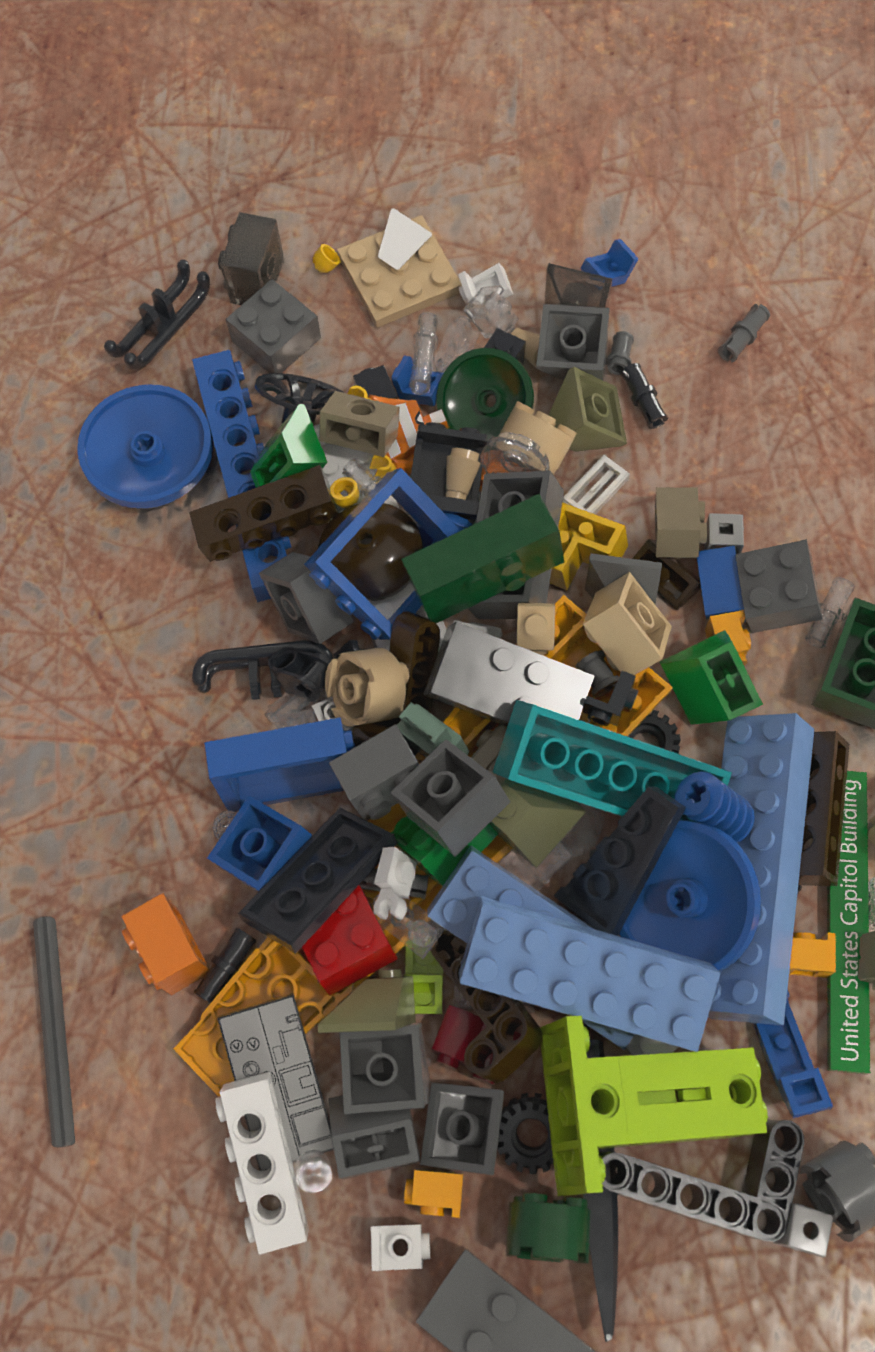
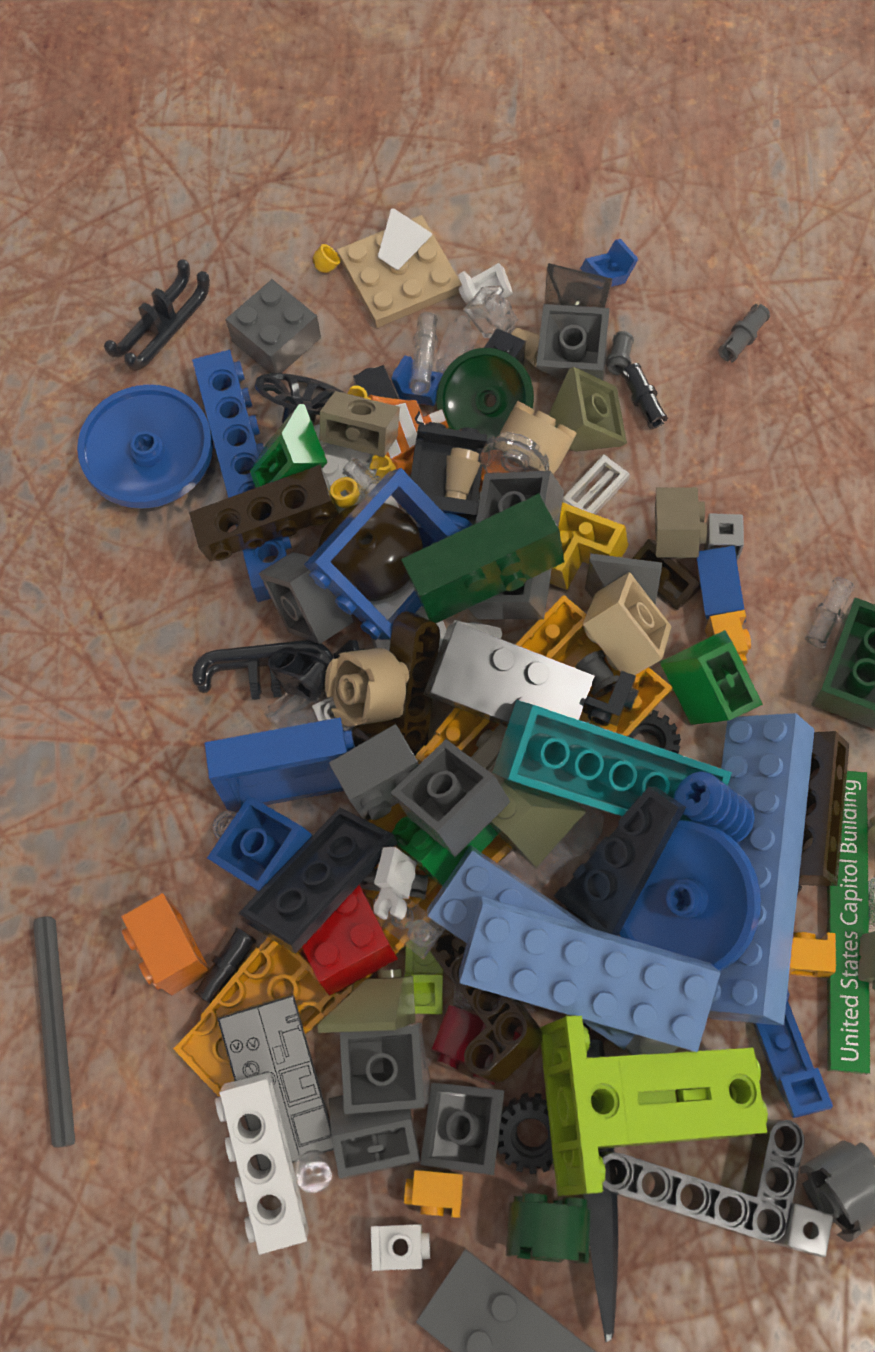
(251, 256): clear smoke brick -> none
(425, 731): sand green piece -> none
(536, 627): tan bracket -> none
(779, 586): dark grey brick -> none

